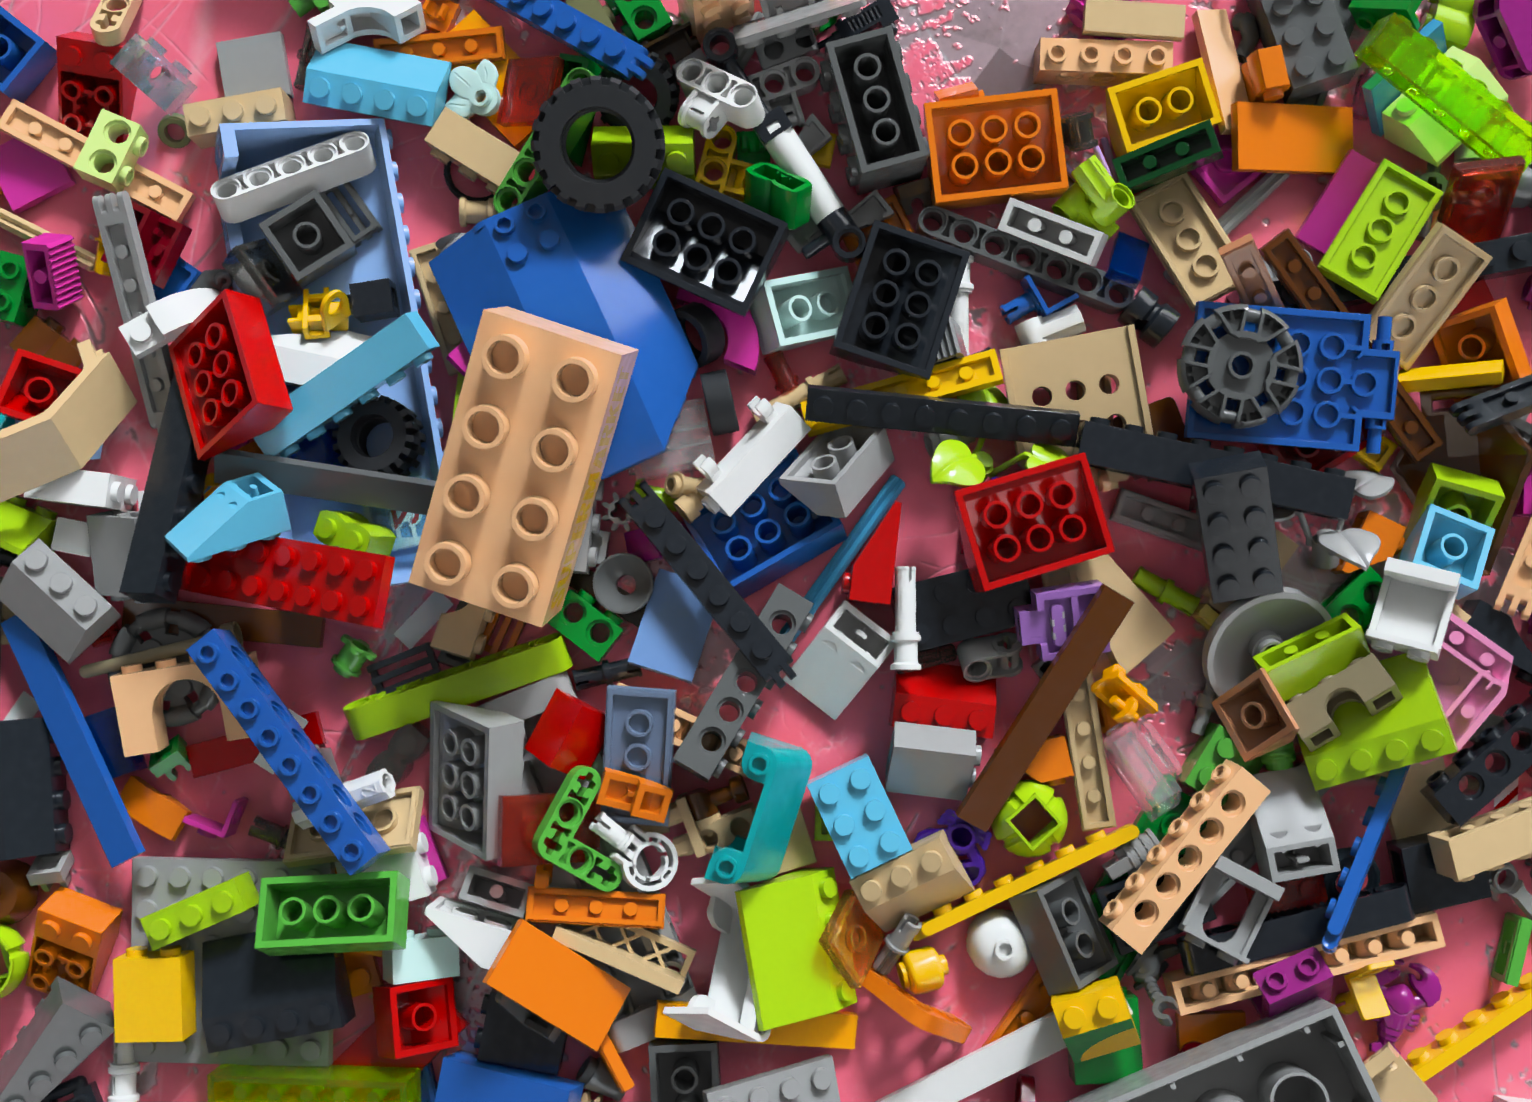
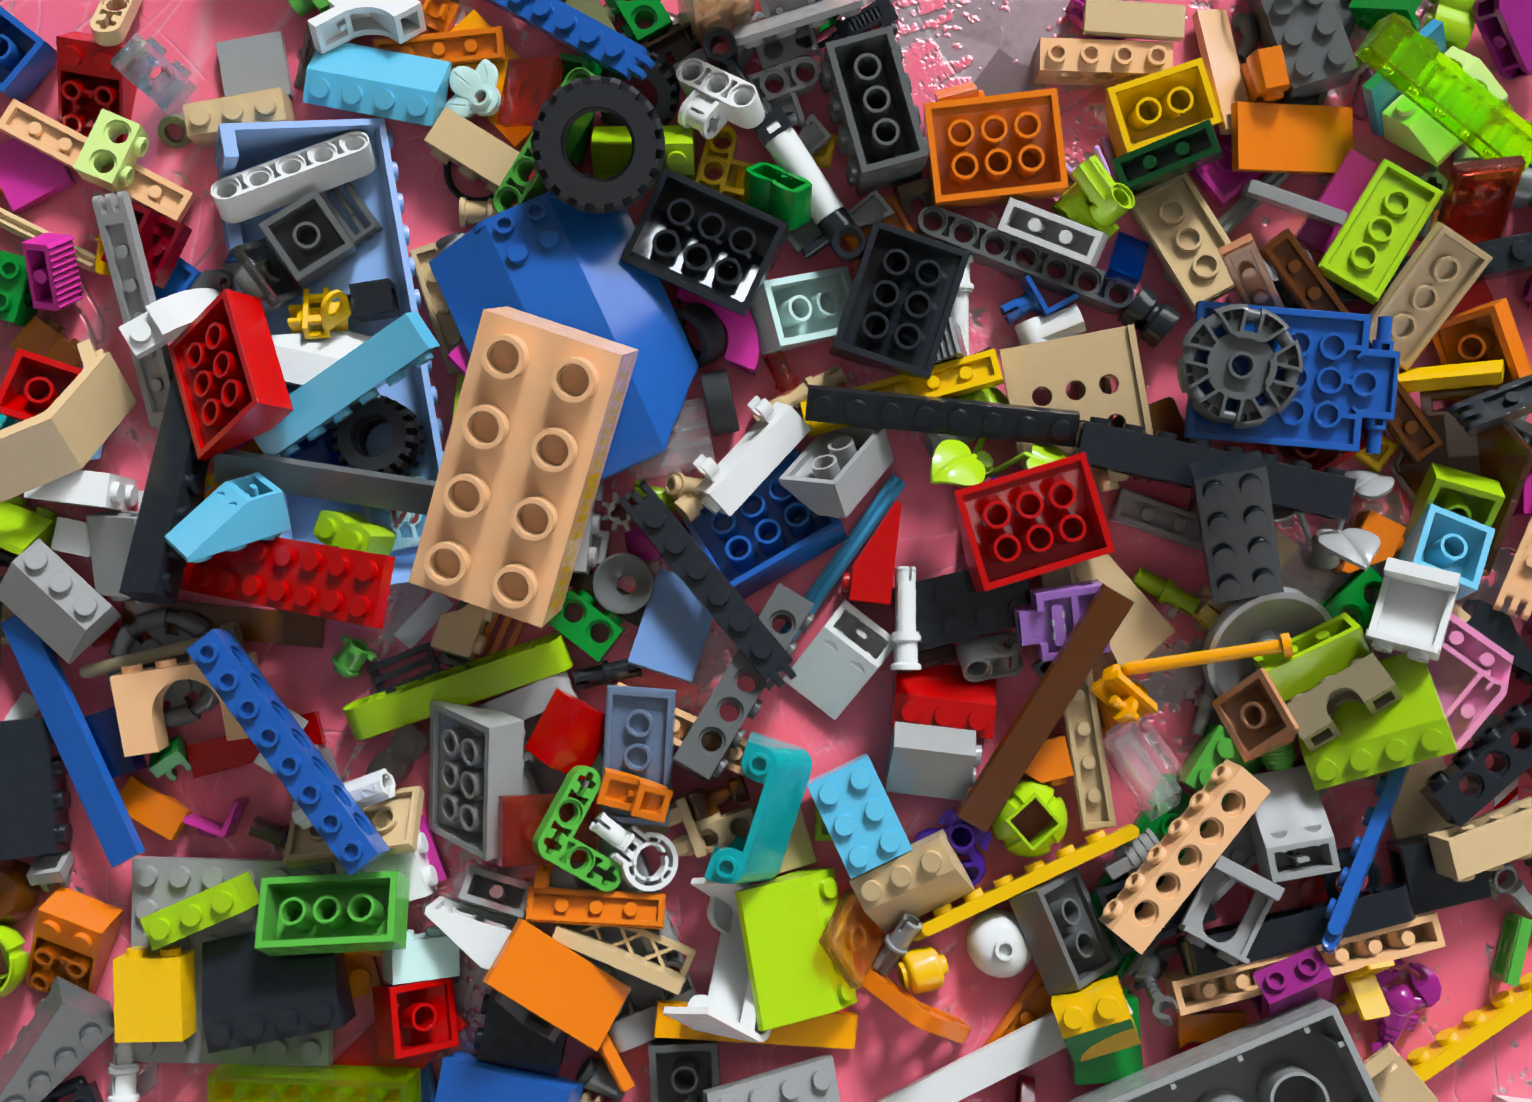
(750, 148): green tile -> none
(1078, 131): clear smoke piece -> none
(1281, 645): none -> light orange bar
(1294, 203): none -> light grey tile

